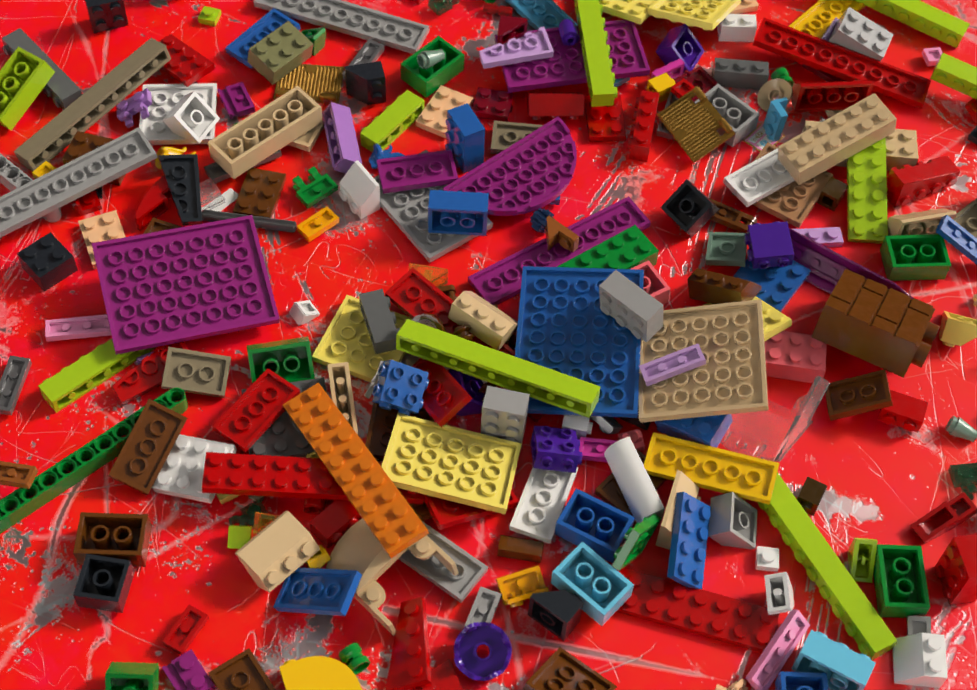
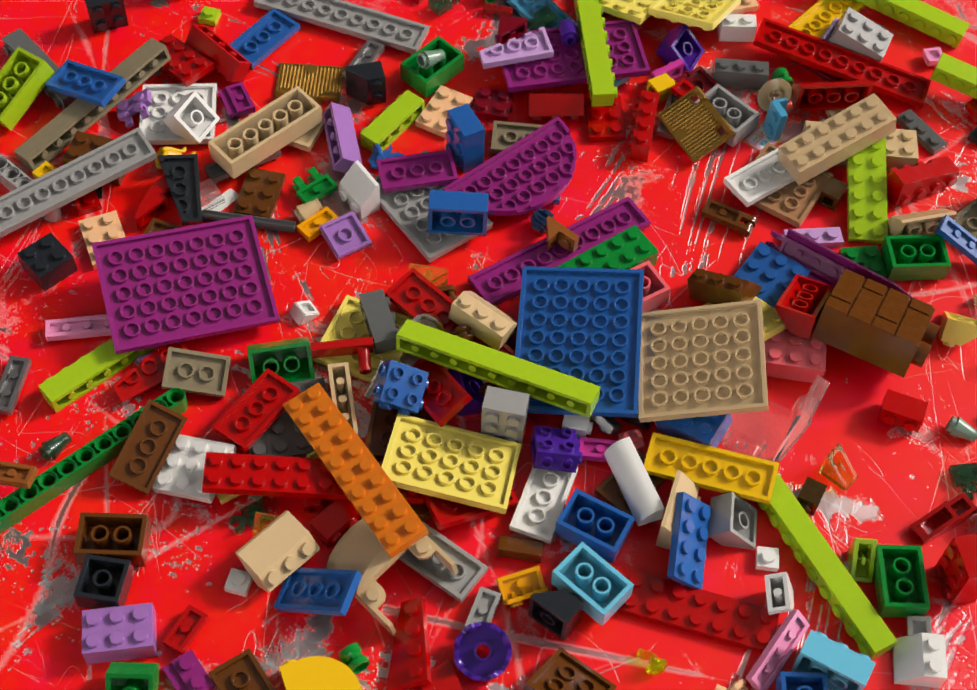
(53, 447): none -> cone
(85, 83): none -> blue plate
(119, 633): none -> medium lavender brick
(225, 57): none -> red brick
(238, 536): lime tile -> none
(238, 582): none -> white plate
(280, 52): olive brick -> none
(307, 209): none -> tan cone
(317, 37): green slope -> none
(318, 559): yellow plate -> none
(345, 235): none -> medium lavender tile
(359, 346): none -> red piece
(542, 17): none -> clear green plate
(631, 306): light grey brick -> none
(636, 541): green plate -> none
(655, 665): none -> plate
(672, 364): lavender plate -> none
(689, 207): black brick -> none
(726, 249): sand green plate -> none
(769, 245): dark purple brick -> none
(802, 305): none -> red slope
(838, 468): none -> slope
(858, 395): reddish brown plate -> none
(865, 256): none -> green plate
(925, 134): none -> dark grey plate

